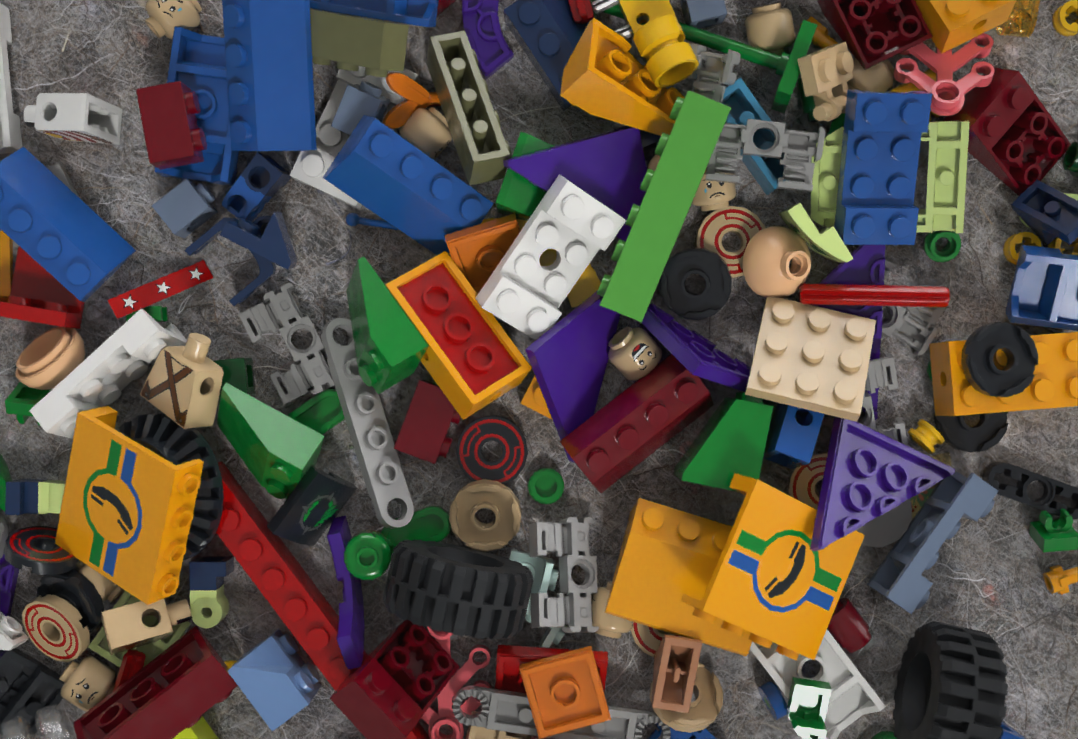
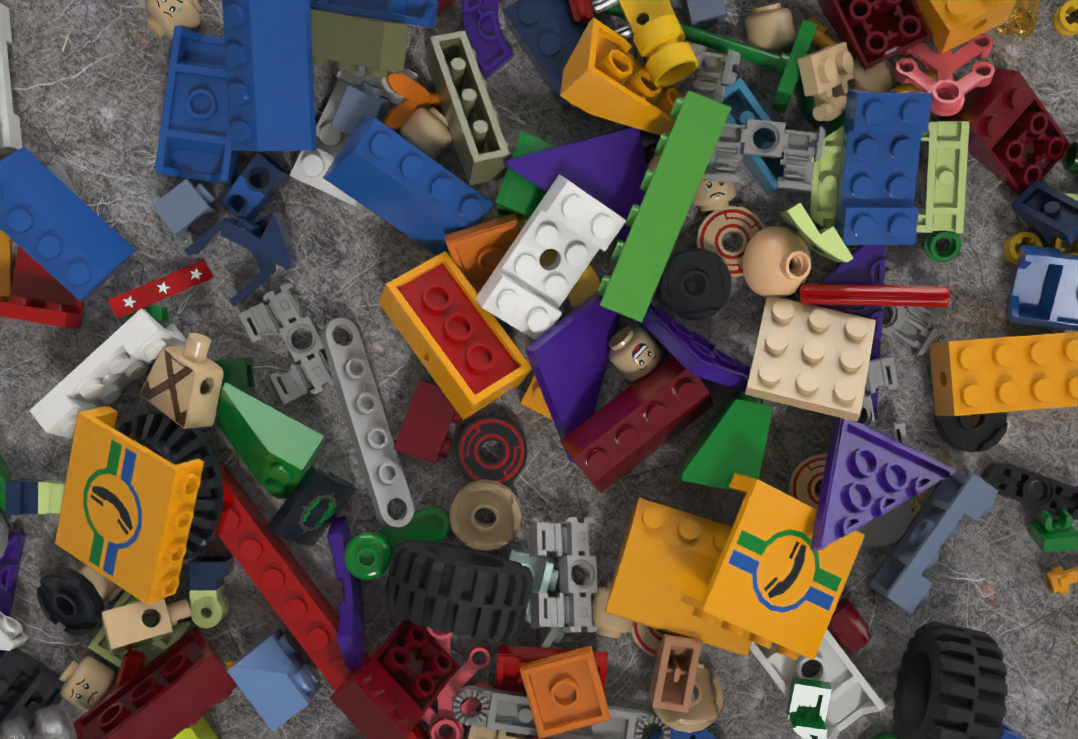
(22, 400): green tile -> none
(37, 549): black tile -> none
(50, 358): light nougat piece -> none
(55, 628): tan tile -> none
(75, 118): white torso -> none
(171, 125): dark red brick -> none
(320, 412): green tile -> none
(353, 220): blue hinge -> none
(383, 335): green slope -> none
(546, 485): green tile -> none
(773, 700): blue tile -> none
(791, 441): blue torso -> none
(926, 436): yellow bush -> none
(979, 364): black tile -> none

